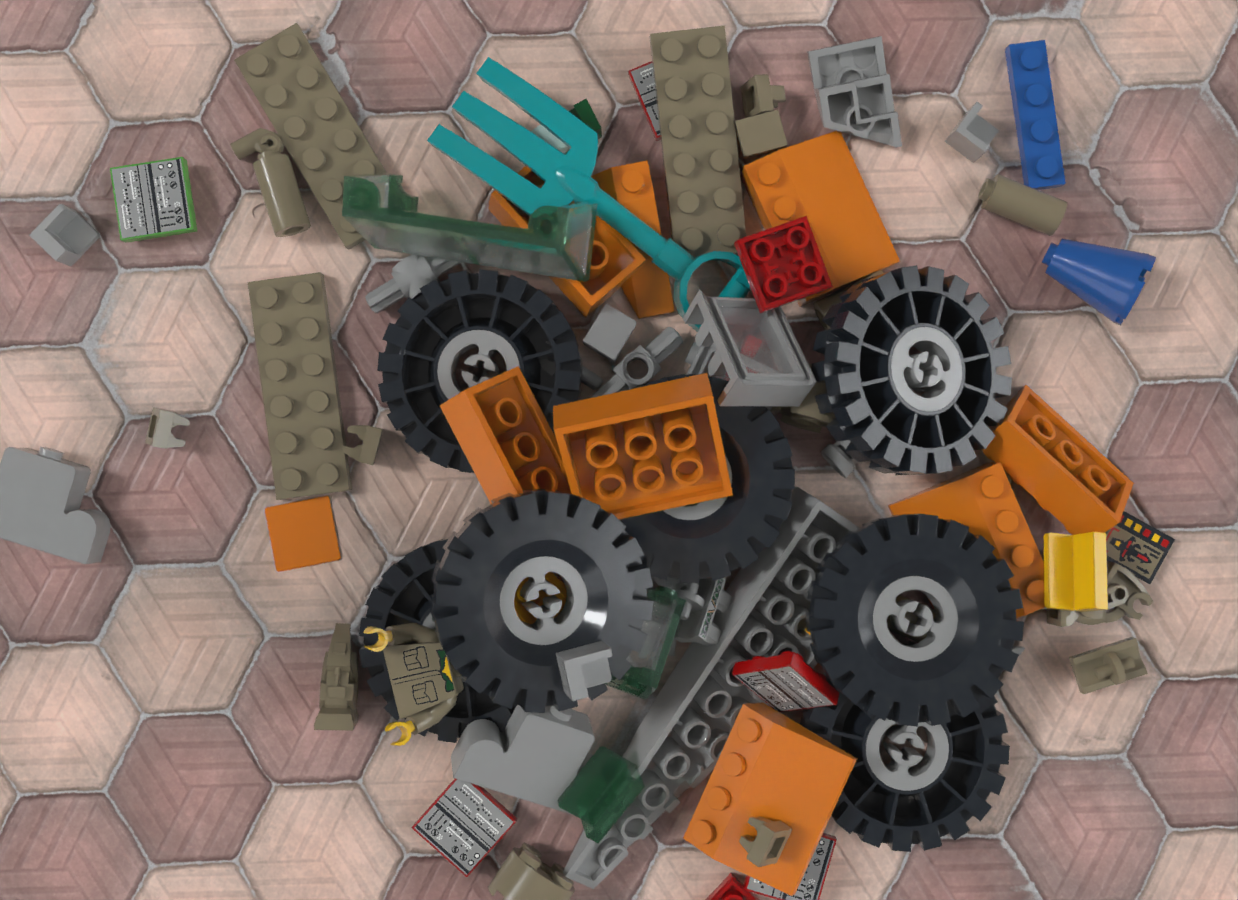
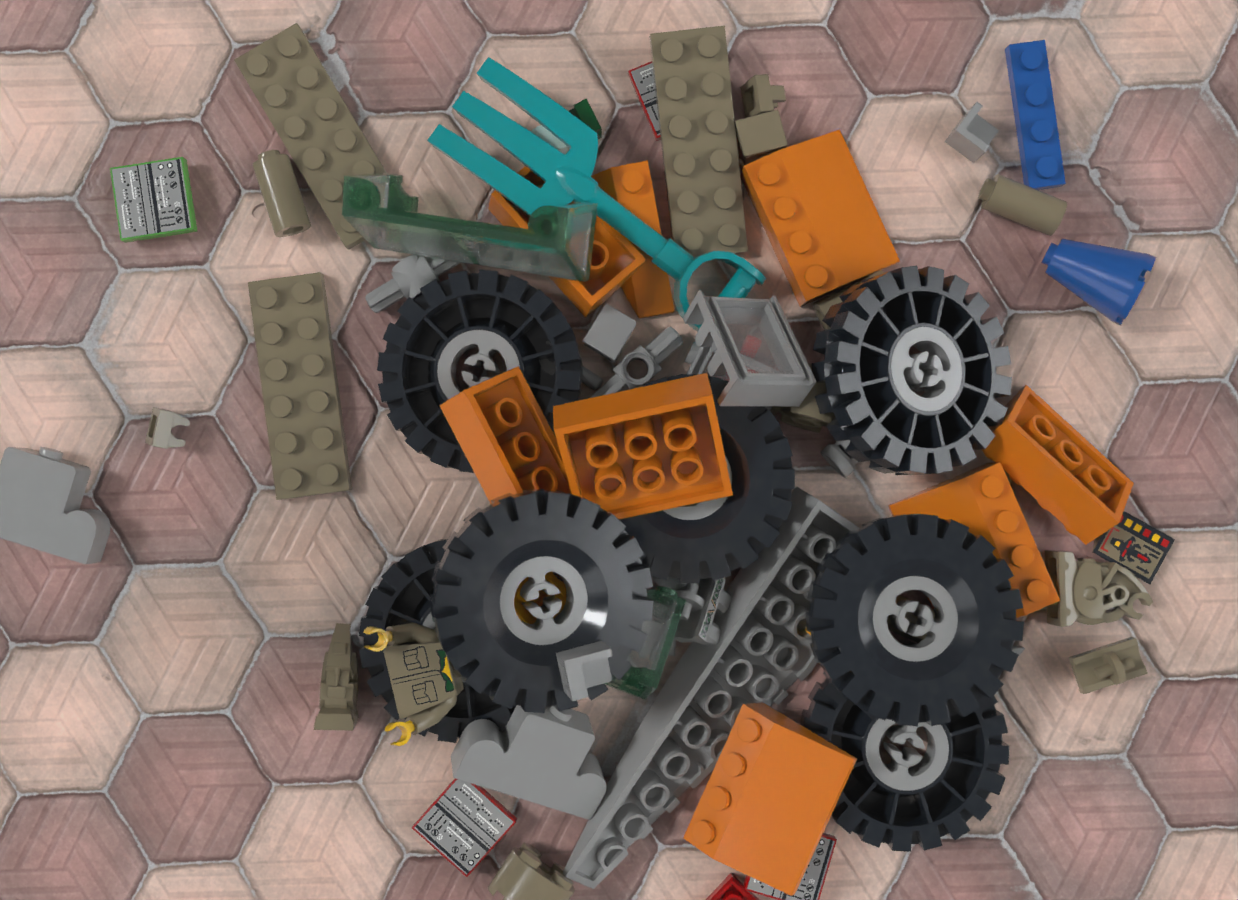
(65, 235): light grey panel -> none
(257, 141): dark tan arm -> none
(302, 533): orange sticker -> none
(371, 439): dark tan tile -> none
(602, 792): clear green panel -> none
(768, 843): dark tan tile -> none
(783, 264): red tile -> none
(786, 682): tile -> none
(855, 90): light grey slope -> none
(1075, 571): yellow panel -> none

